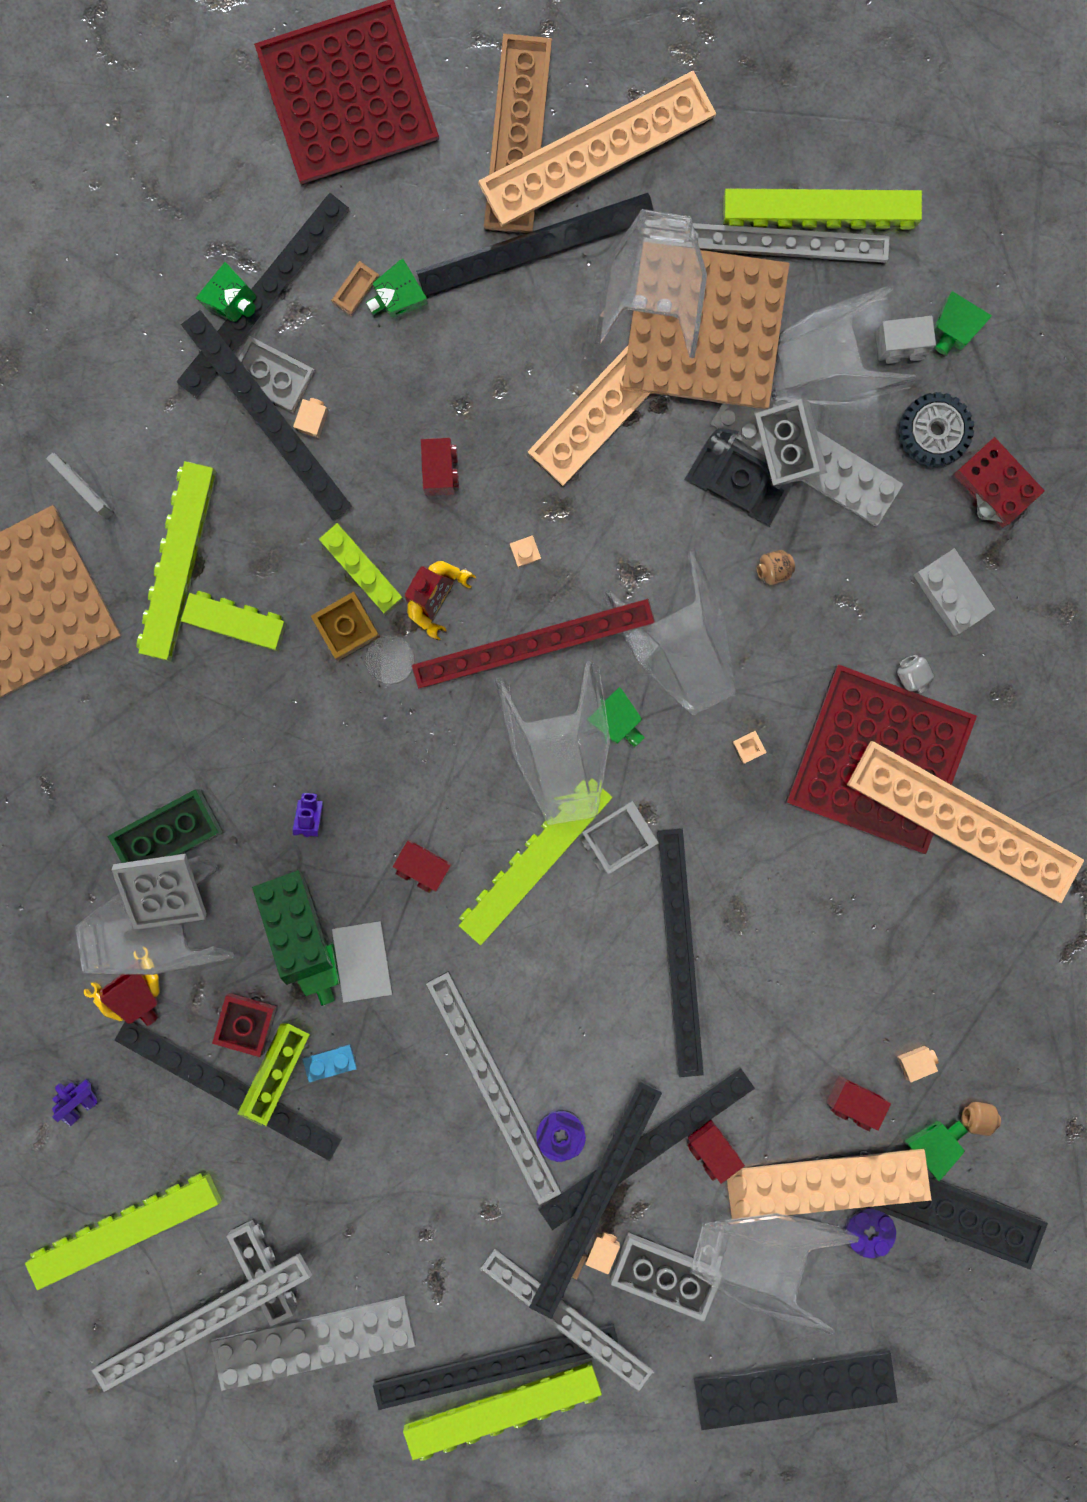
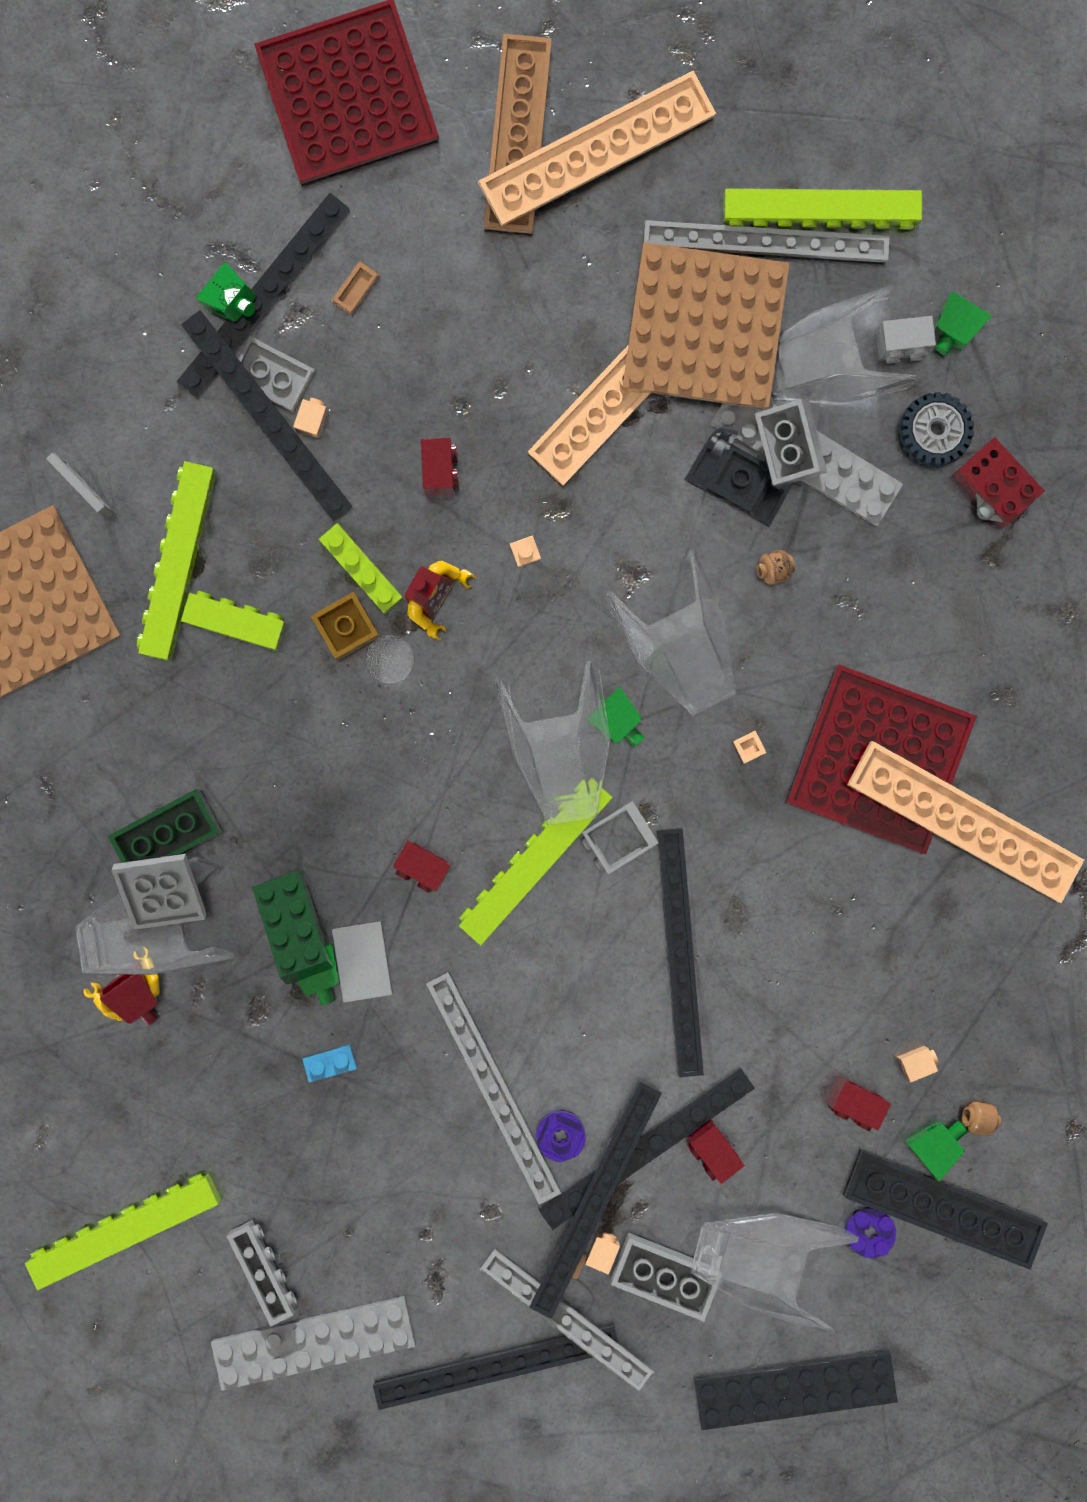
(69, 1098): dark purple hips -> none
(202, 1322): light grey plate -> none
(224, 1087): black plate -> none
(244, 1025): dark red brick -> none
(273, 1074): lime brick -> none
(308, 815): dark purple hips -> none
(397, 291): green torso -> none
(502, 1410): lime brick -> none
(532, 245): black plate -> none
(533, 643): dark red plate -> none
(656, 272): clear windscreen -> none
(830, 1184): light nougat plate -> none
(915, 674): light grey head -> none
(954, 592): light grey slope -> none

